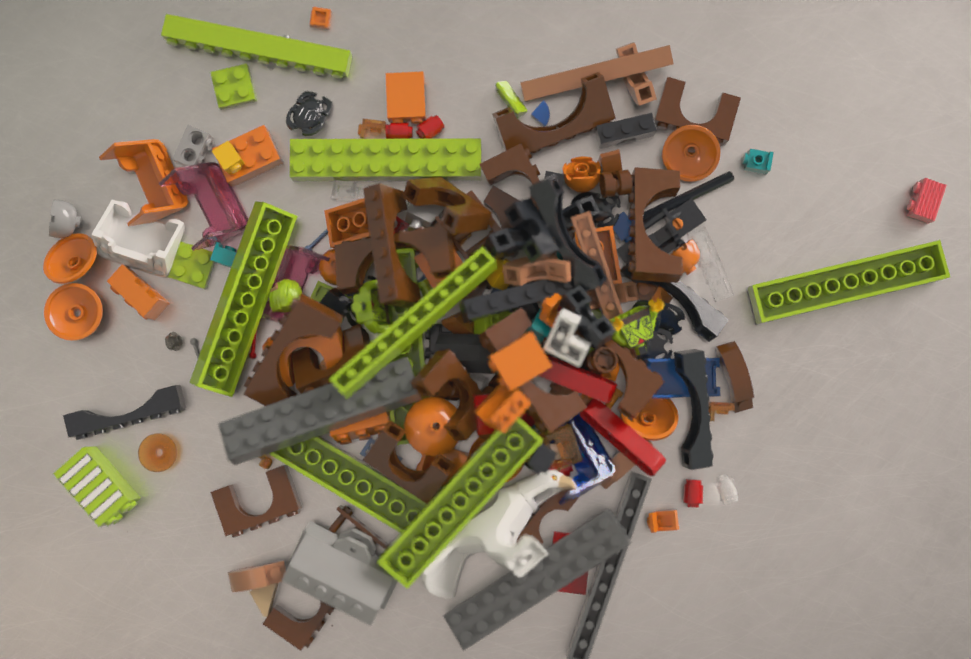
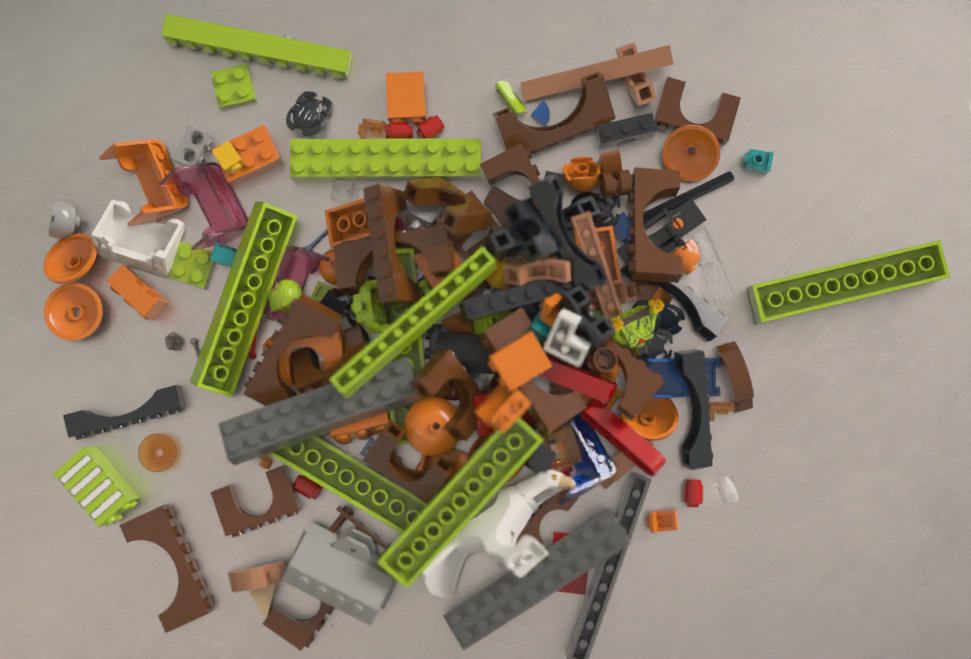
(191, 599): none -> reddish brown arch
(307, 487): none -> red brick
(320, 18): orange tile -> none
(926, 200): coral brick -> none

